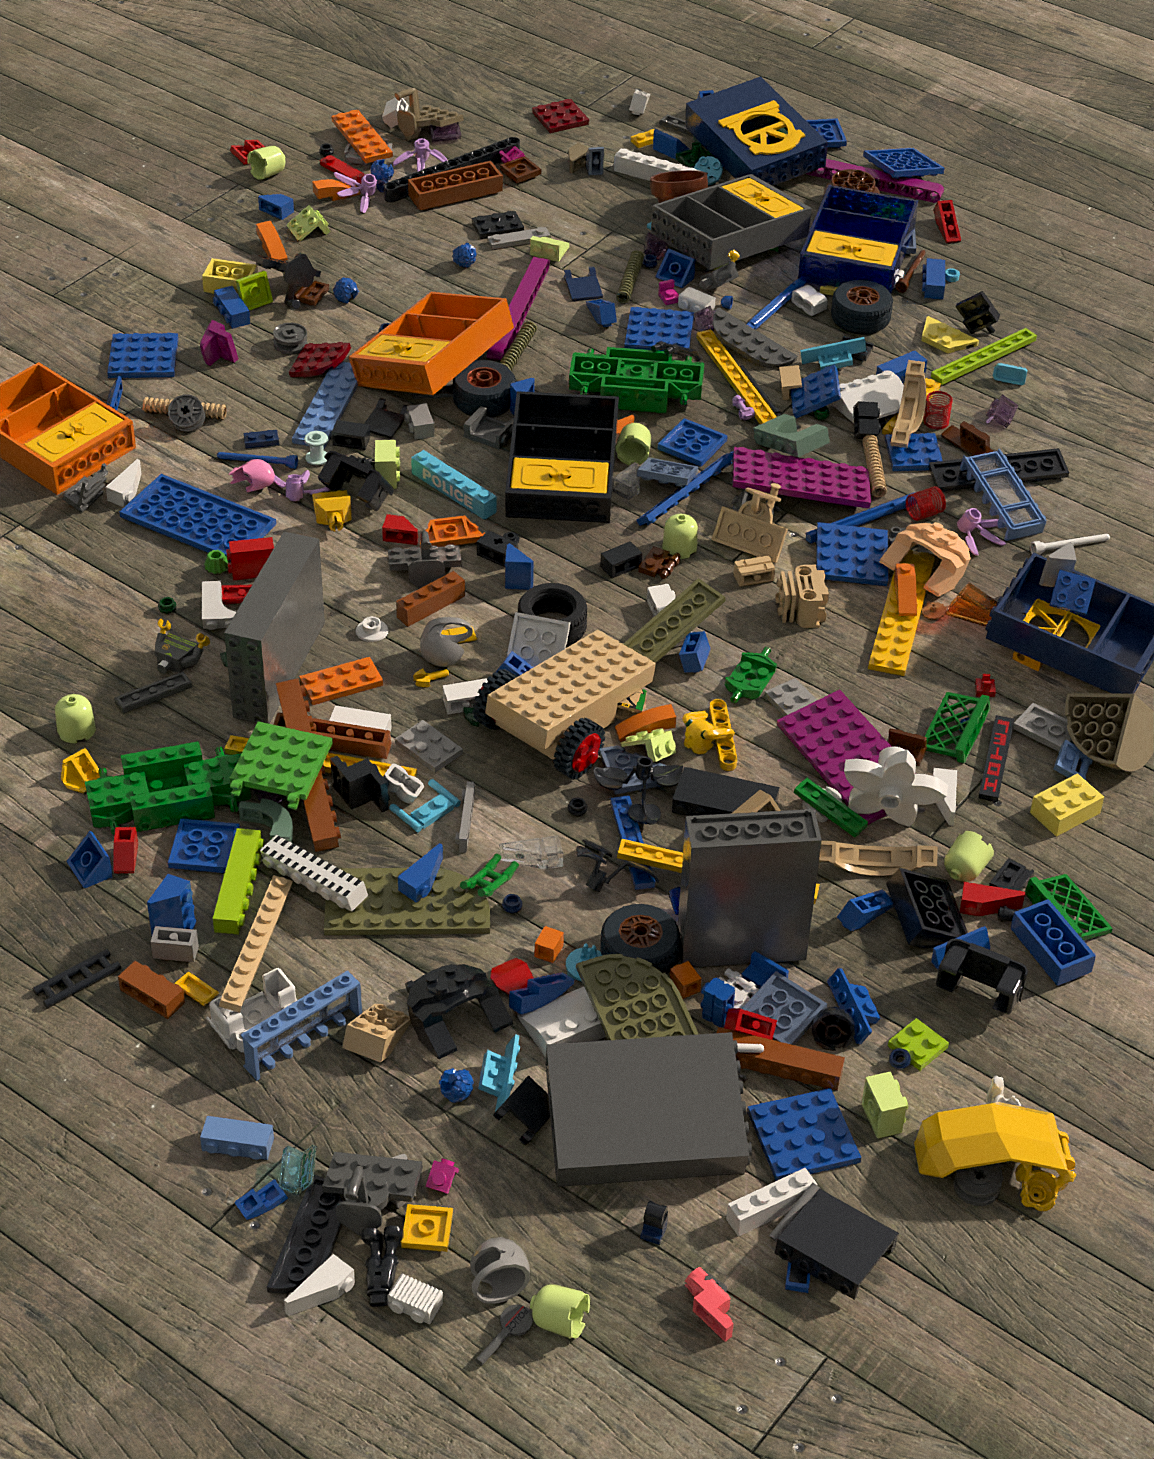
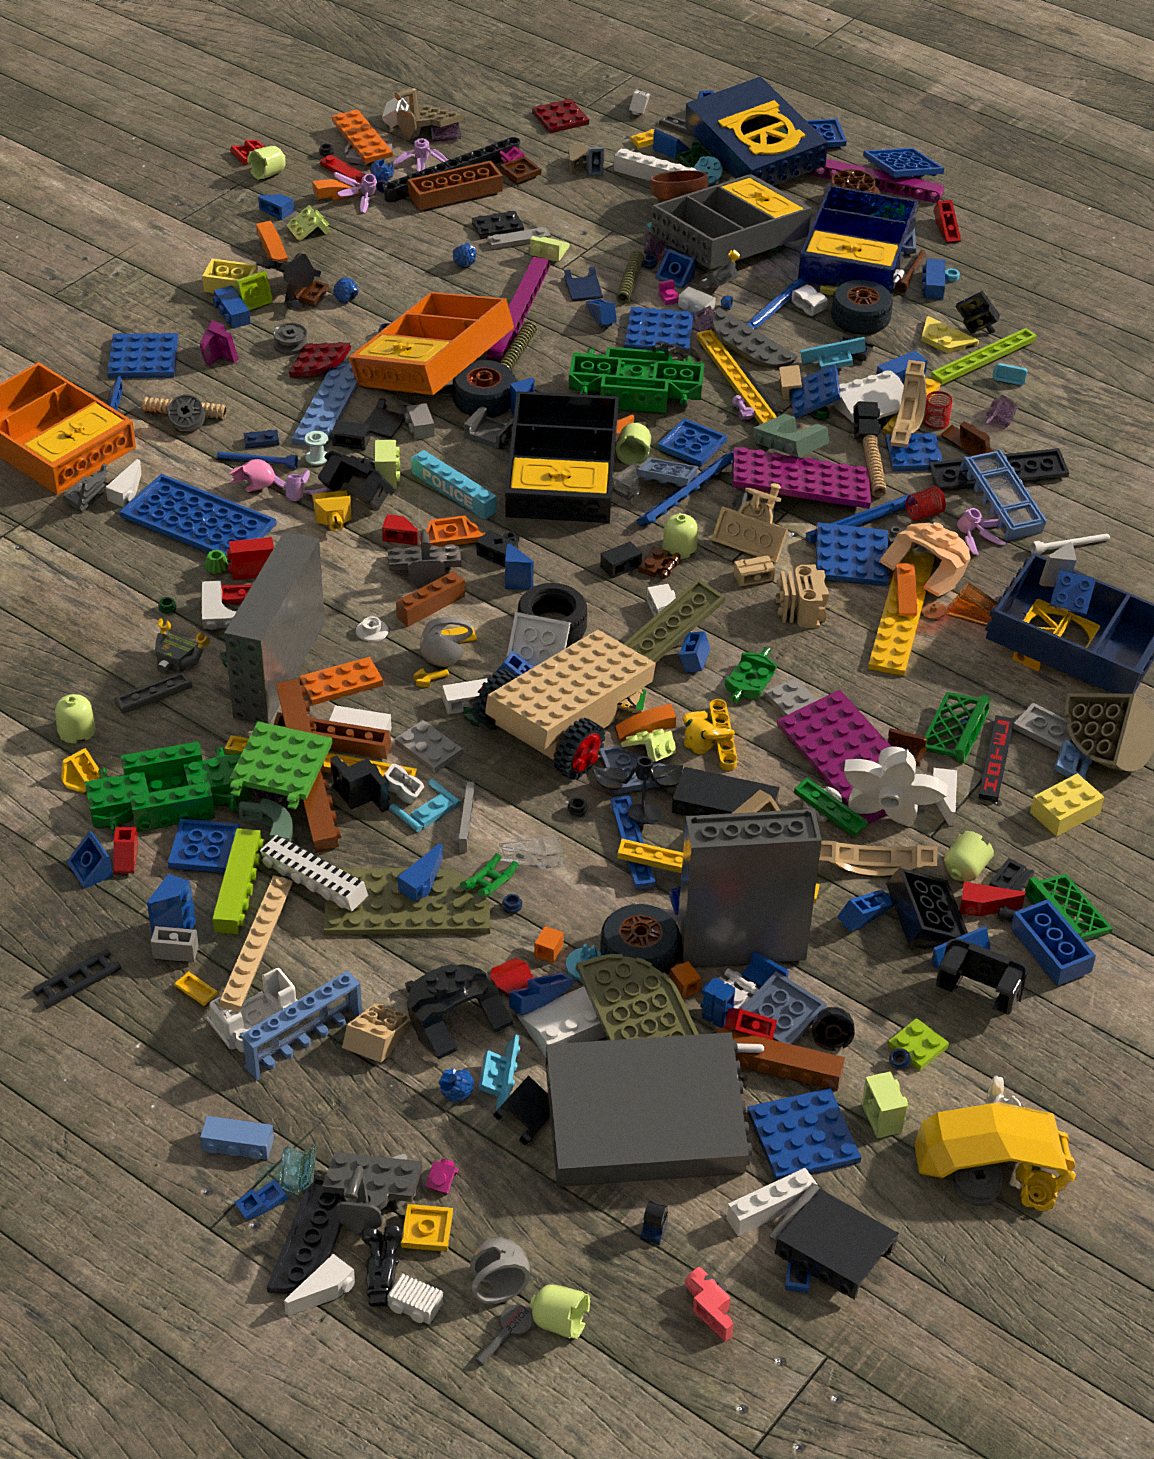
(151, 989): dark orange brick -> none
(598, 876): black plant -> none
(856, 1002): blue bracket -> none
(985, 686): red tile -> none

